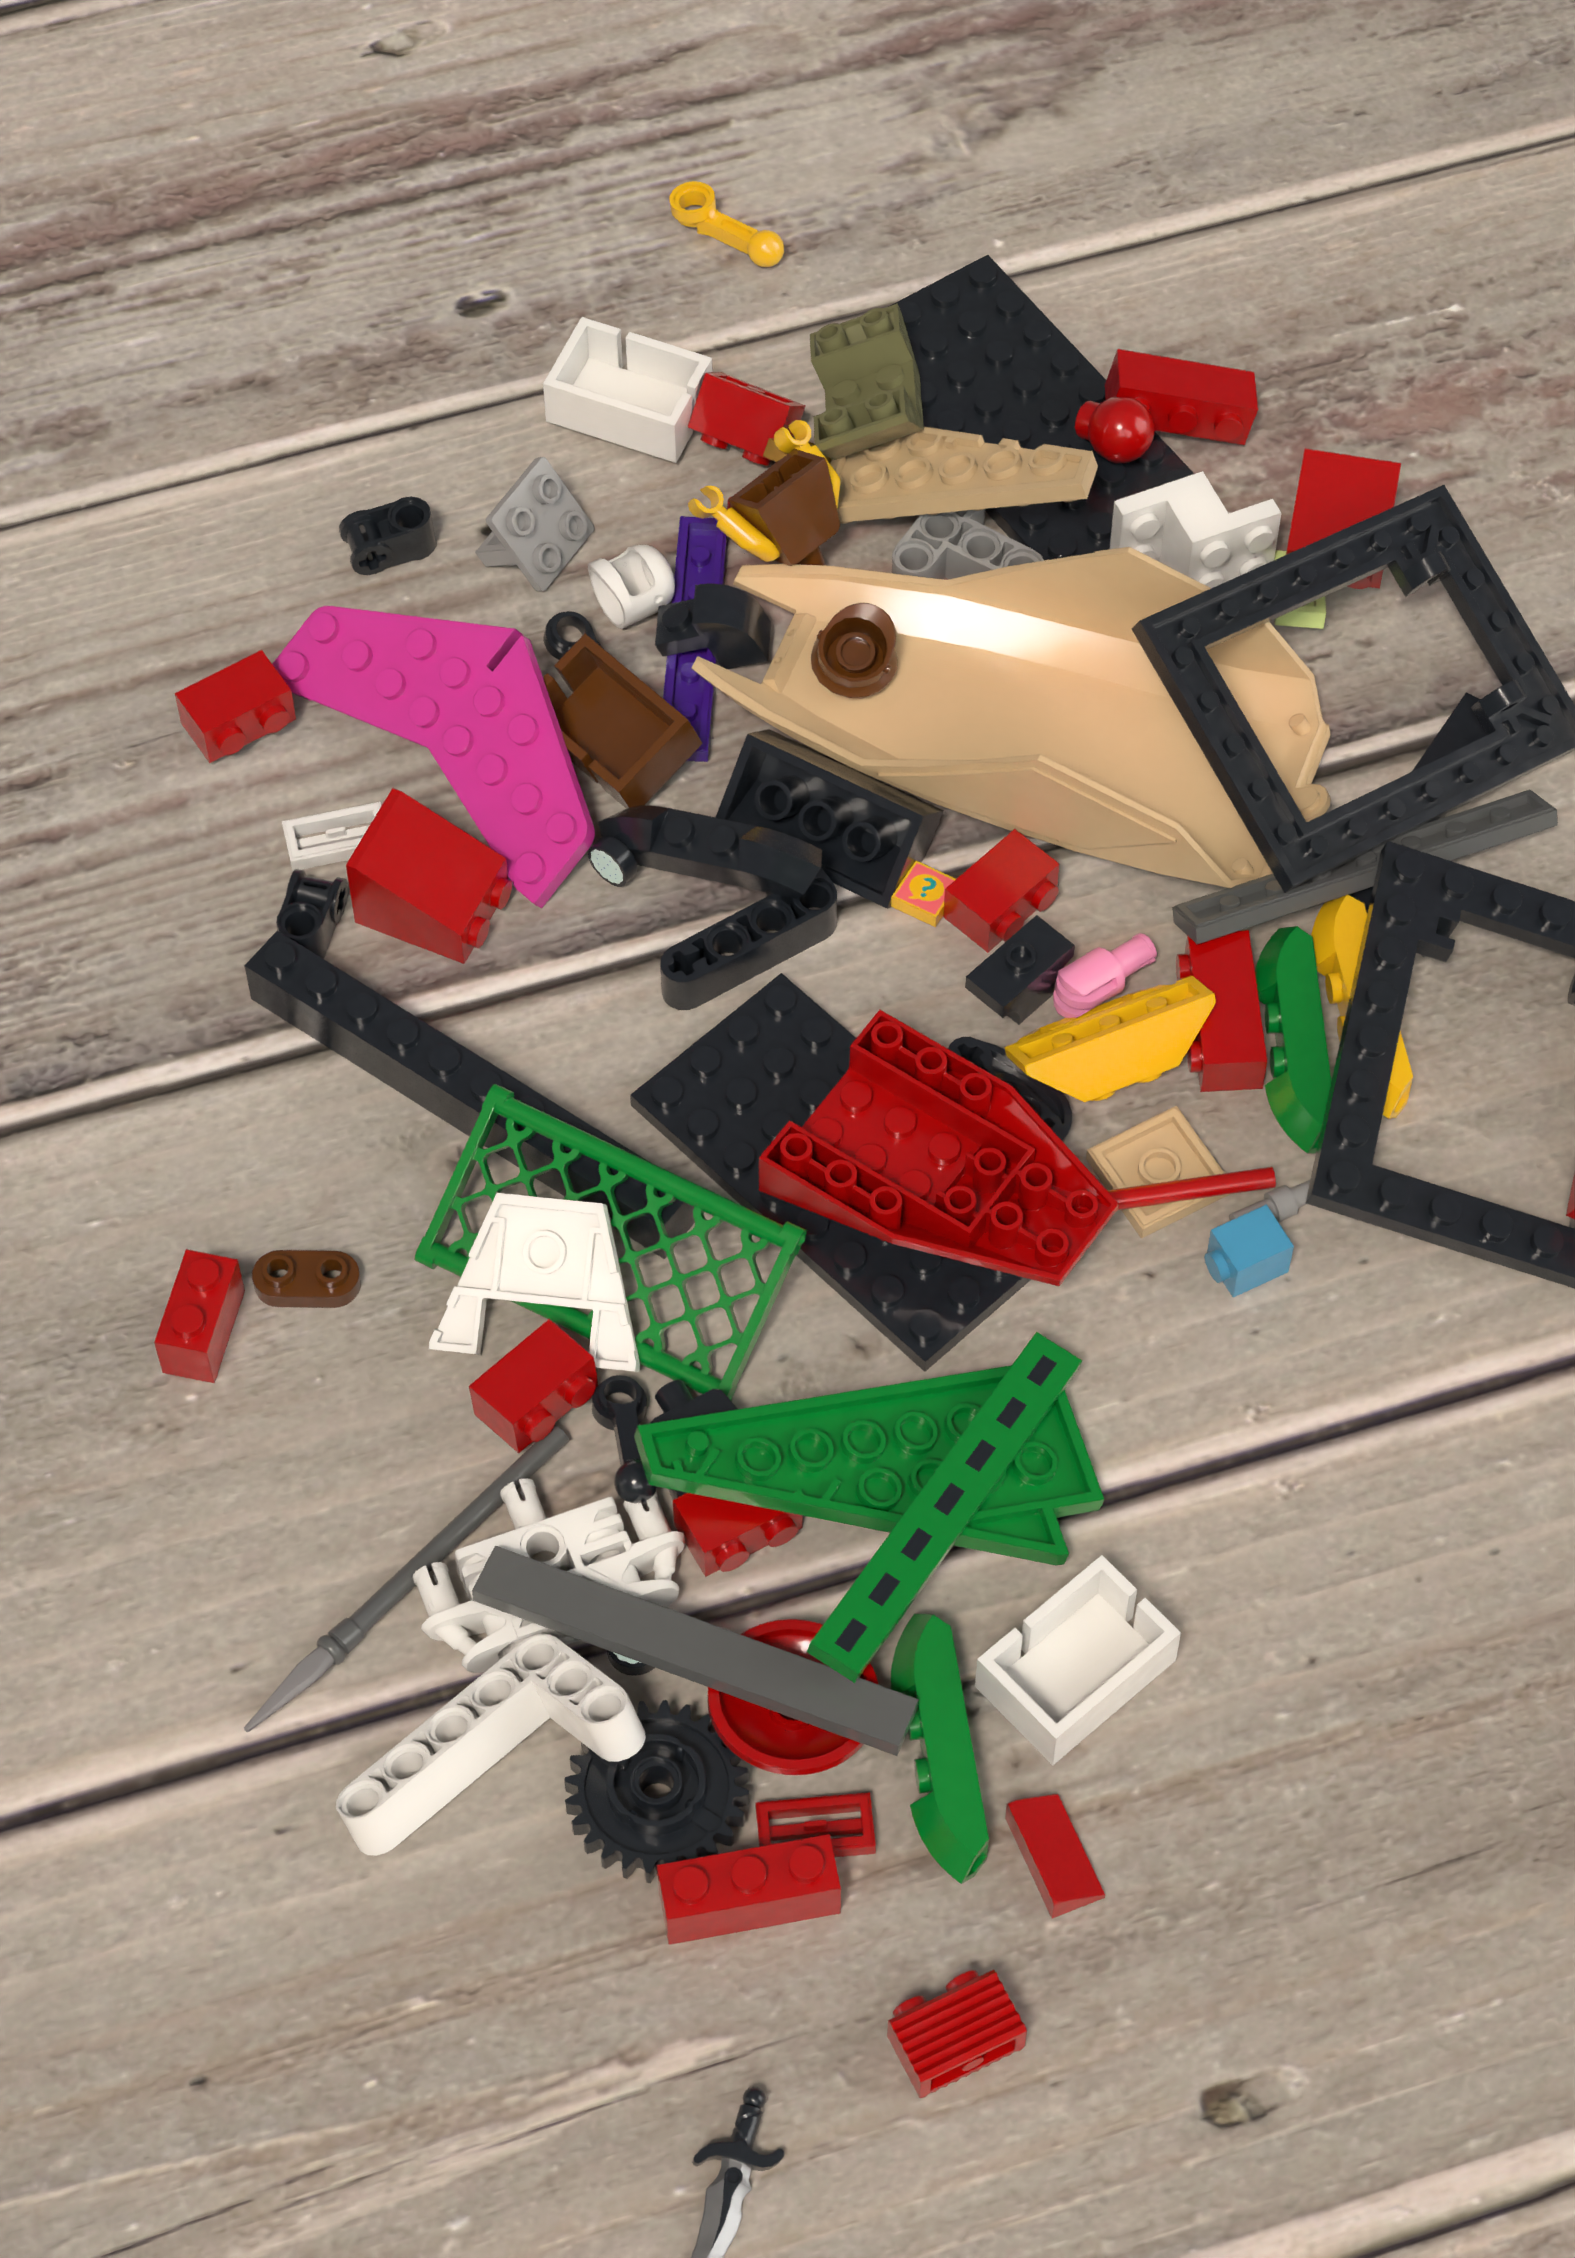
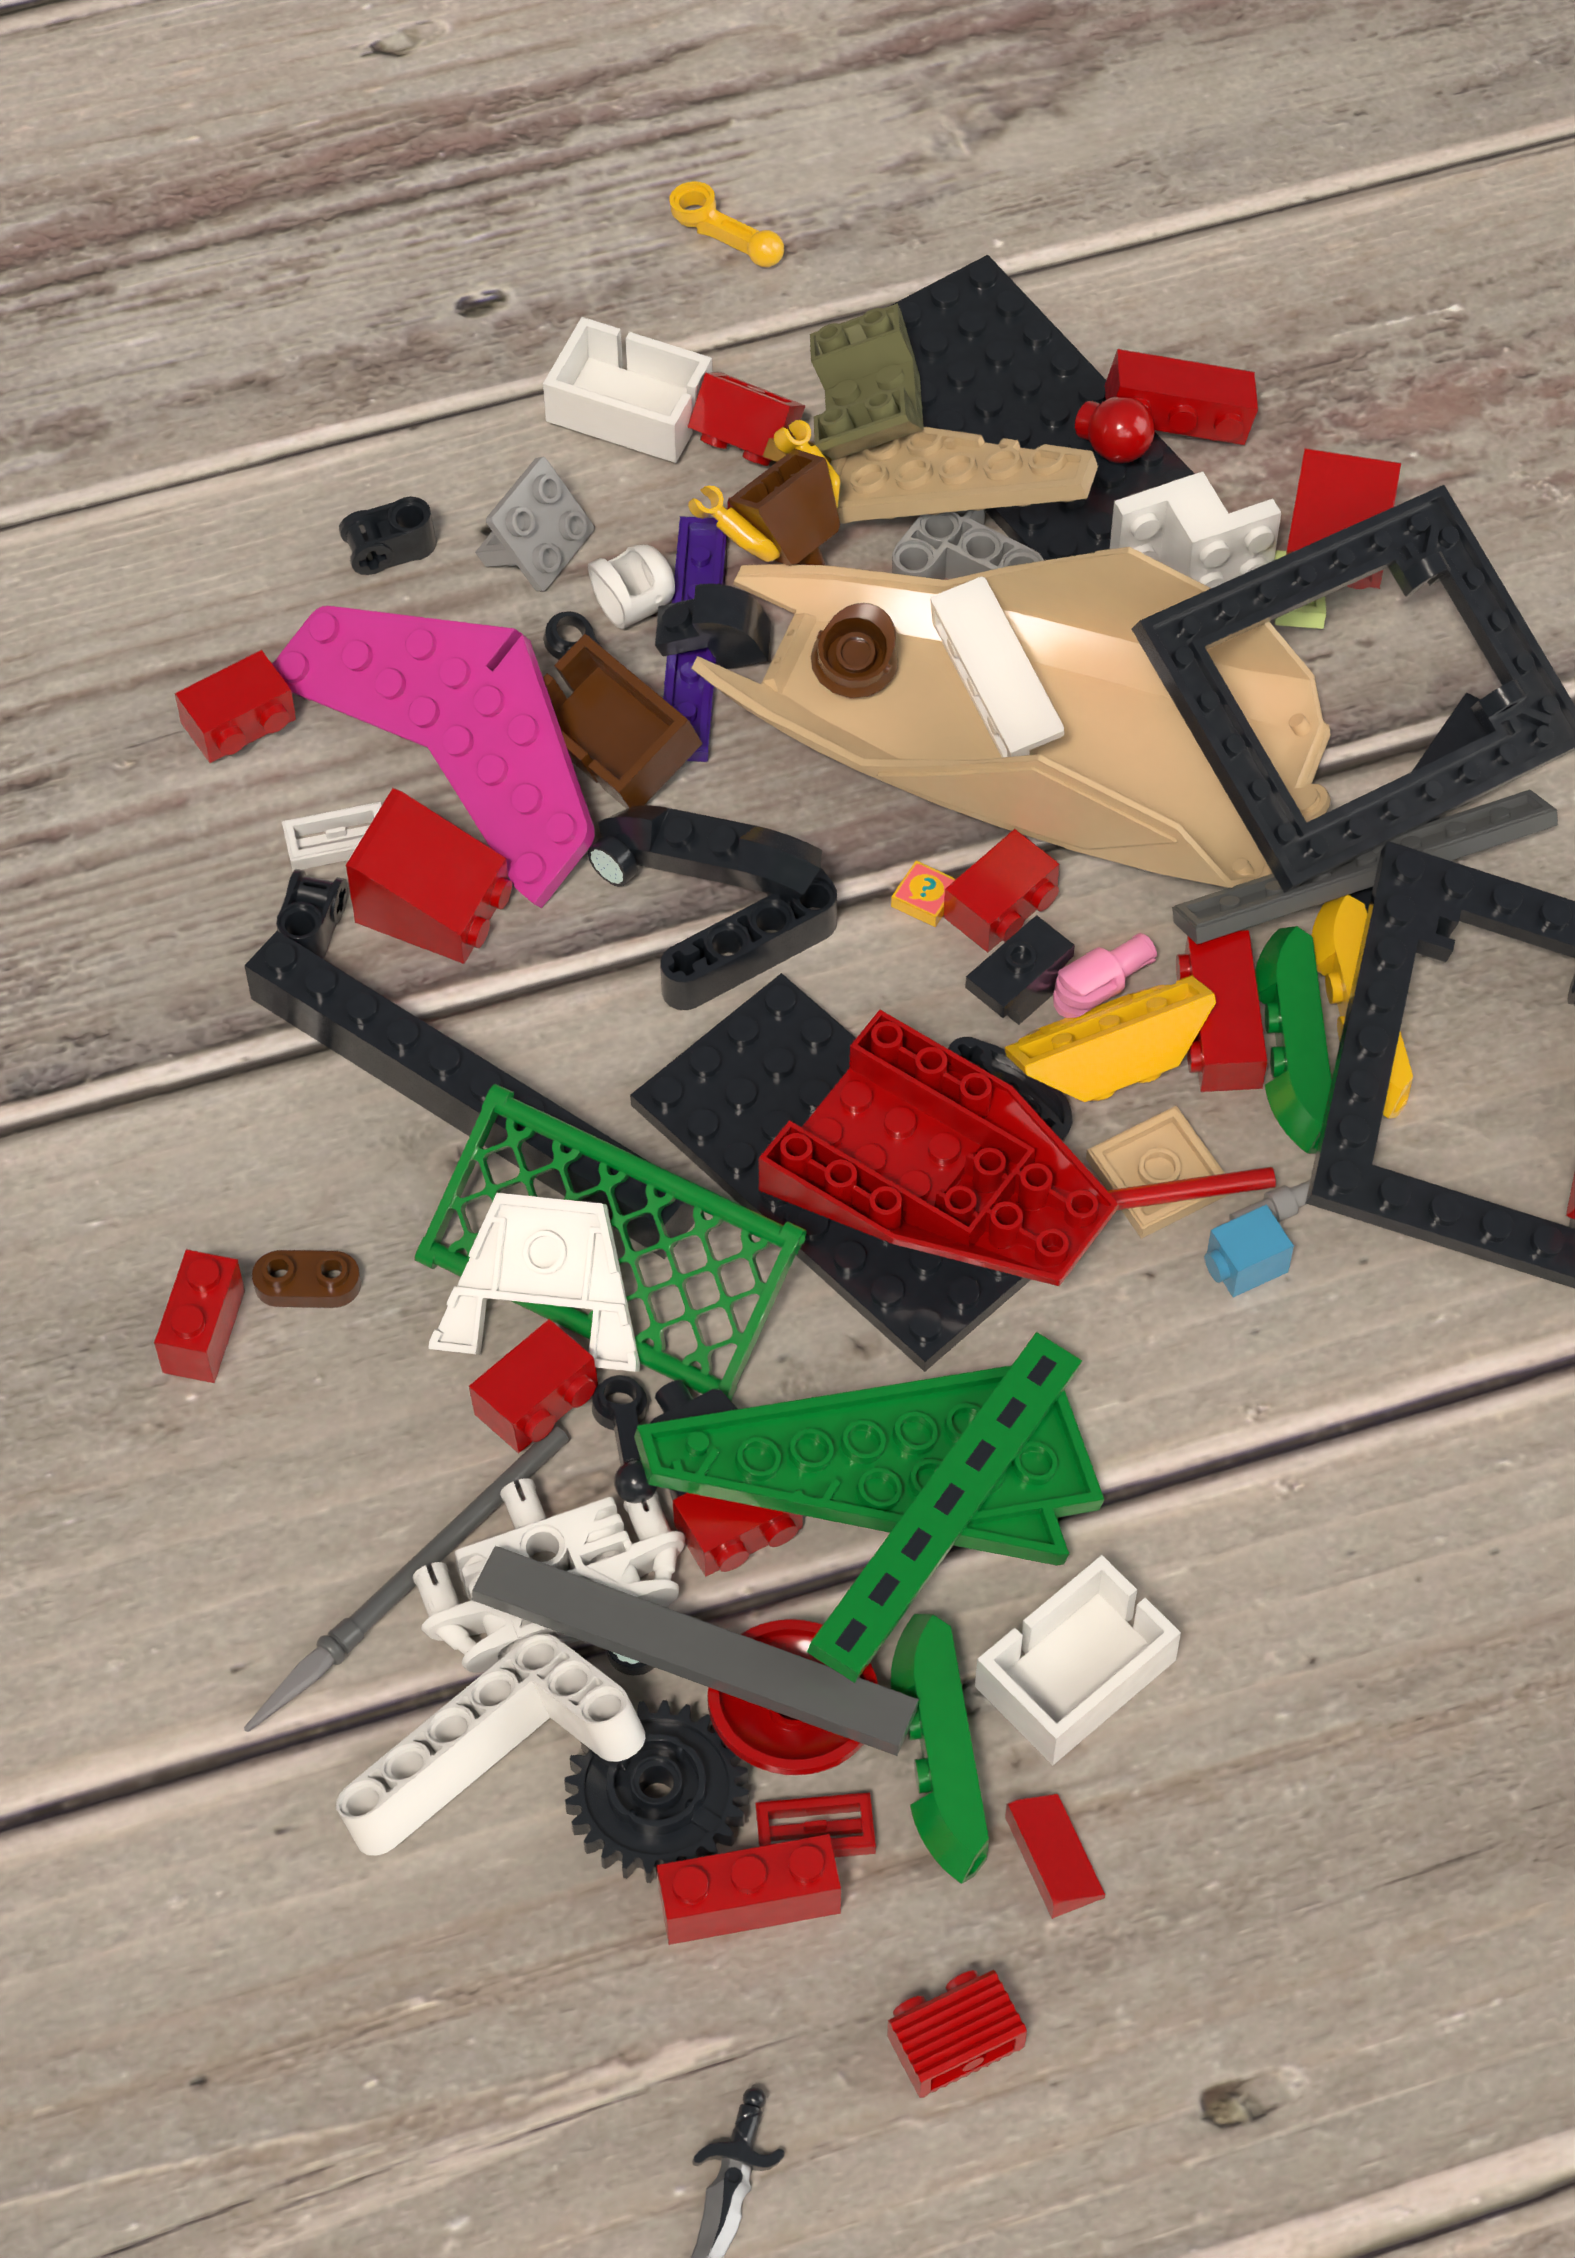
(860, 824): black slope -> none
(994, 668): none -> white panel

